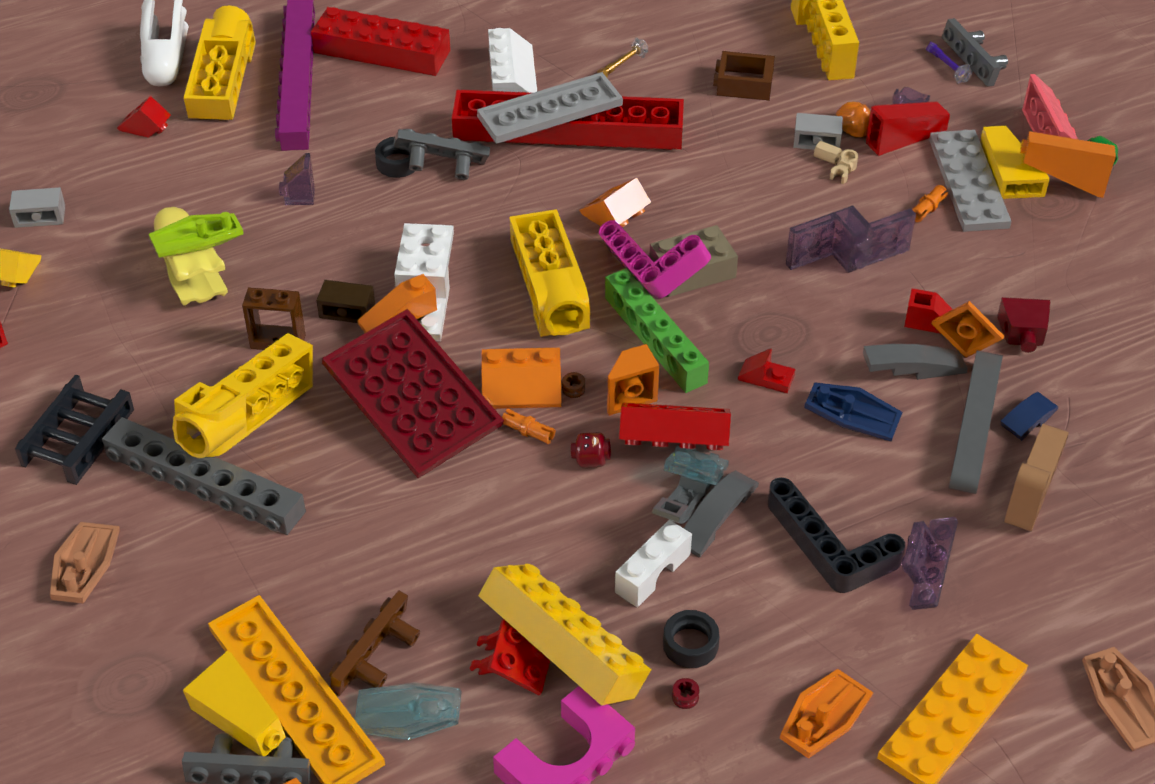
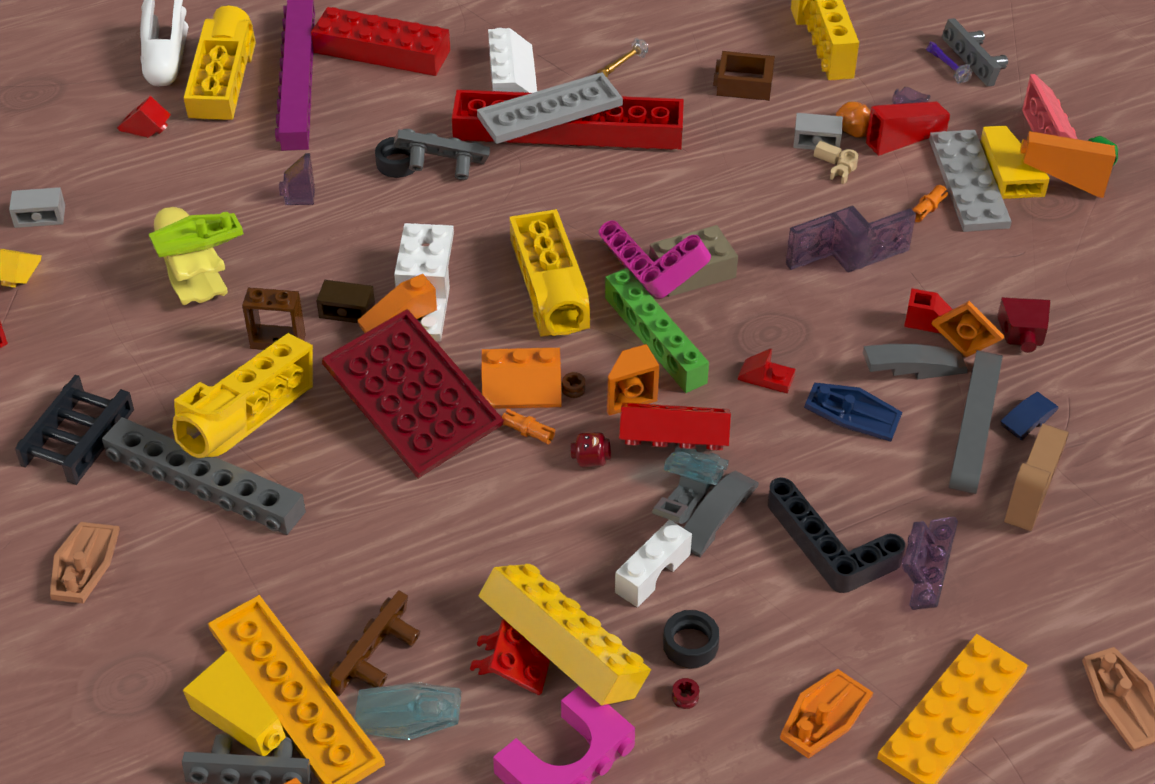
(617, 204): slope -> none

